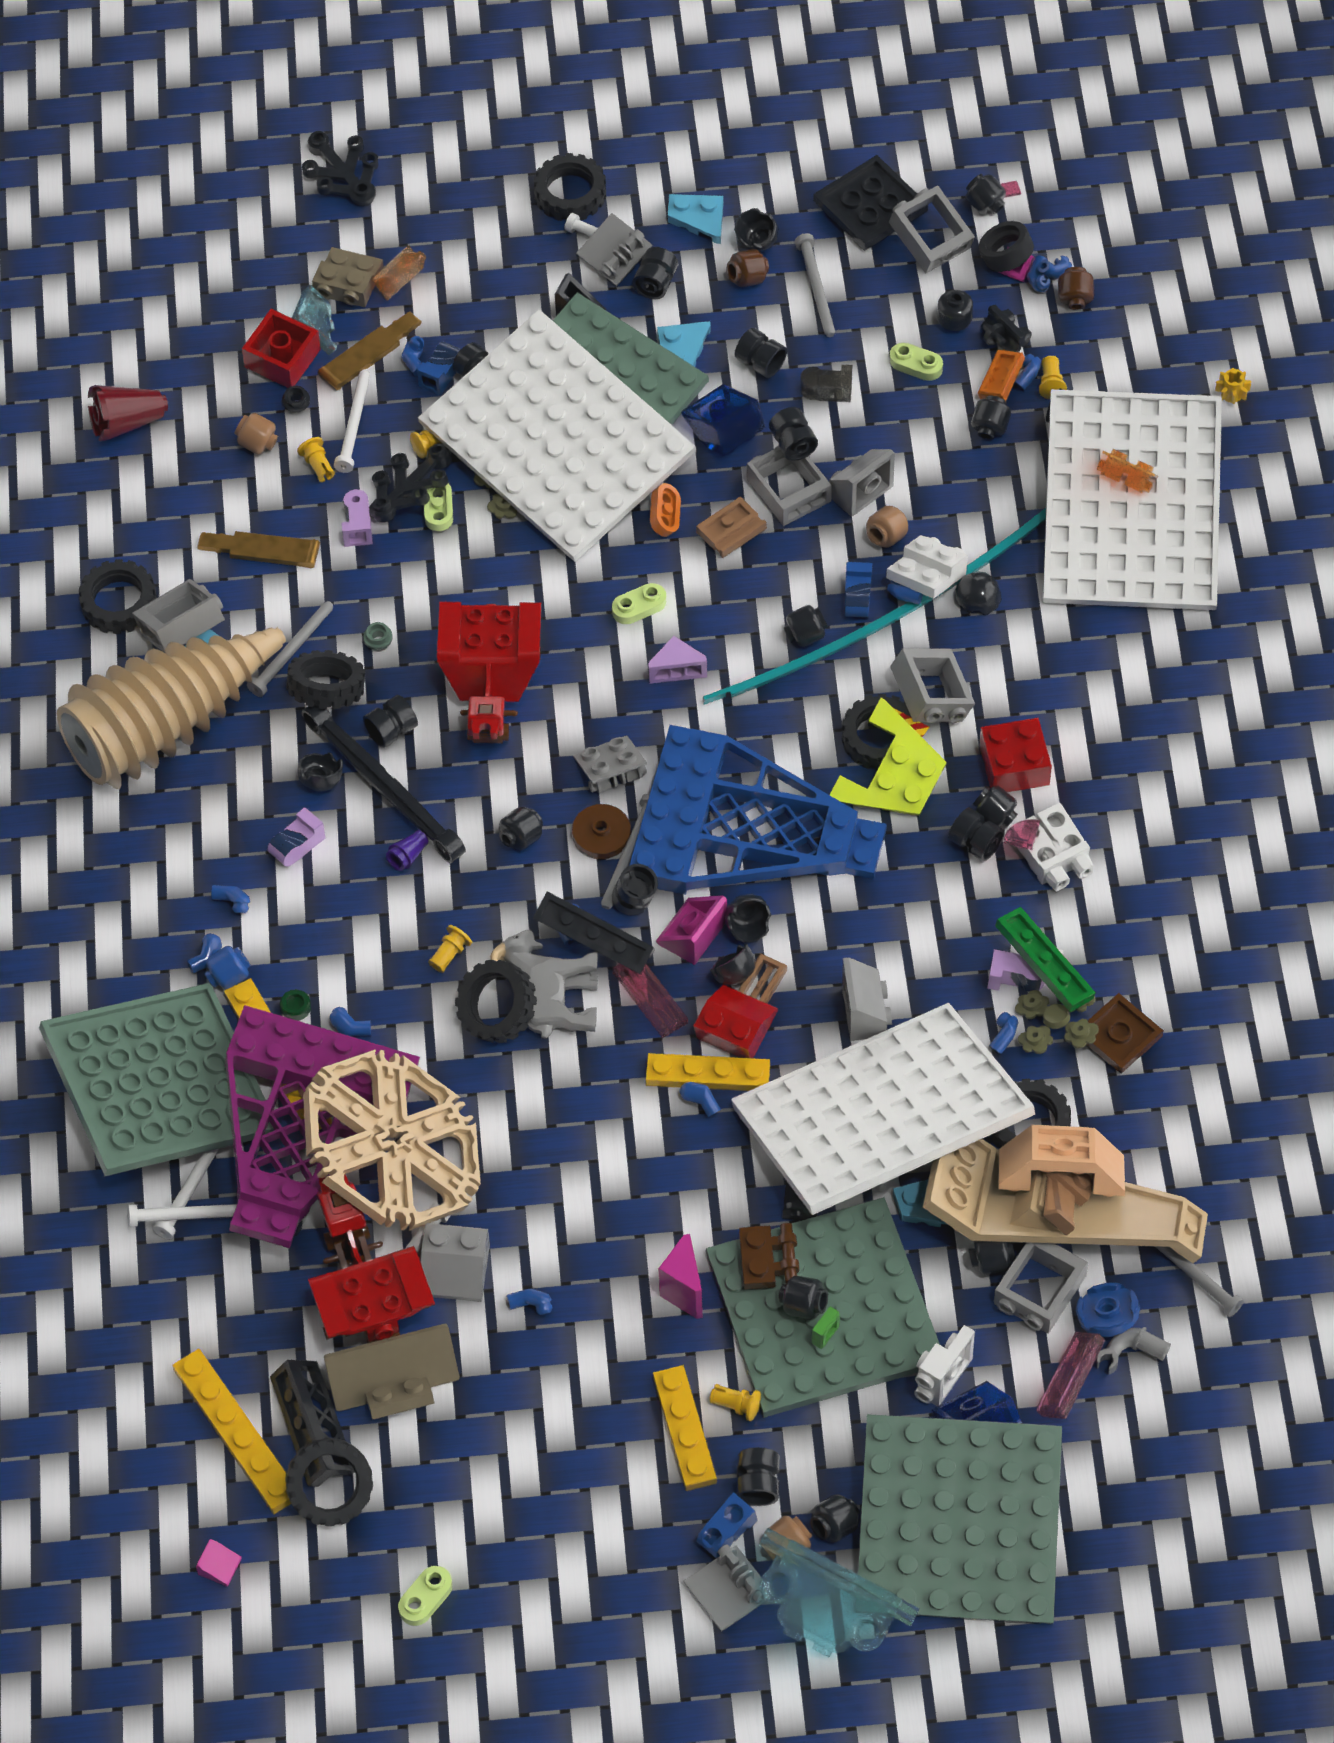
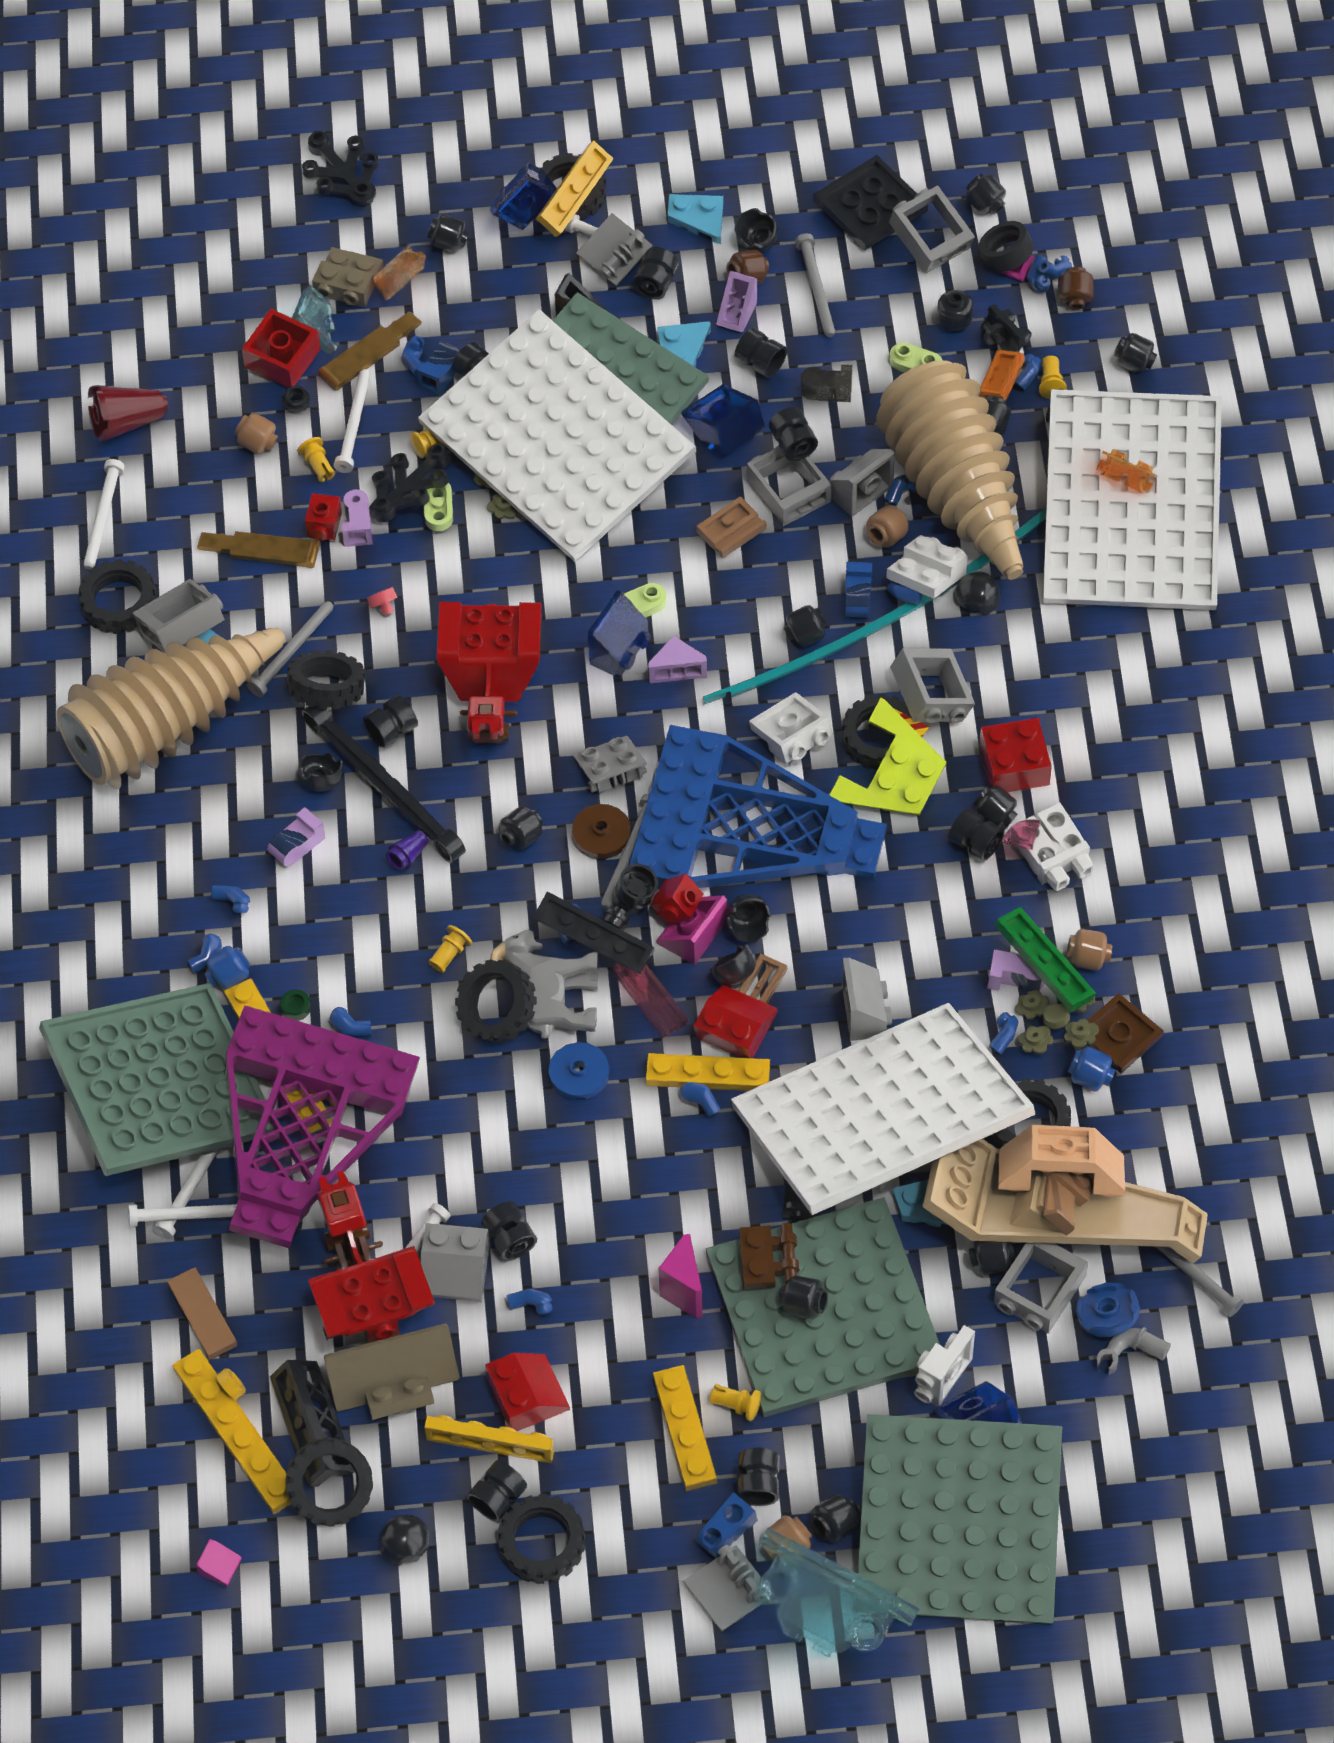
(113, 469): none -> white bar
(202, 1313): none -> medium nougat tile
(231, 1383): none -> yellow tile
(323, 517): none -> red brick
(378, 630): sand green plate -> none
(383, 600): none -> coral tile
(390, 1119): tan plate -> none
(404, 1539): none -> black hair
(426, 1594): yellowish green plate -> none
(447, 233): none -> black head
(480, 1437): none -> yellow plate
(493, 1495): none -> black wheel
(509, 1231): none -> black wheel
(523, 196): none -> clear blue slope
(525, 1389): none -> red slope
(541, 1507): none -> black tyre
(574, 188): none -> yellow plate
(583, 1083): none -> blue plate
(616, 917): none -> black plate
(617, 636): none -> clear blue slope
(665, 510): orange plate -> none
(677, 899): none -> red brick
(738, 301): none -> lavender slope
(792, 727): none -> white plate
(825, 1327): bright green tile -> none
(898, 486): none -> blue arm
(954, 457): none -> tan cone
(1012, 188): clear pink window -> none
(1070, 1375): clear pink tile -> none
(1089, 949): none -> medium nougat head
(1091, 1069): none -> blue head
(1135, 353): none -> black head
(1233, 385): yellow gear -> none

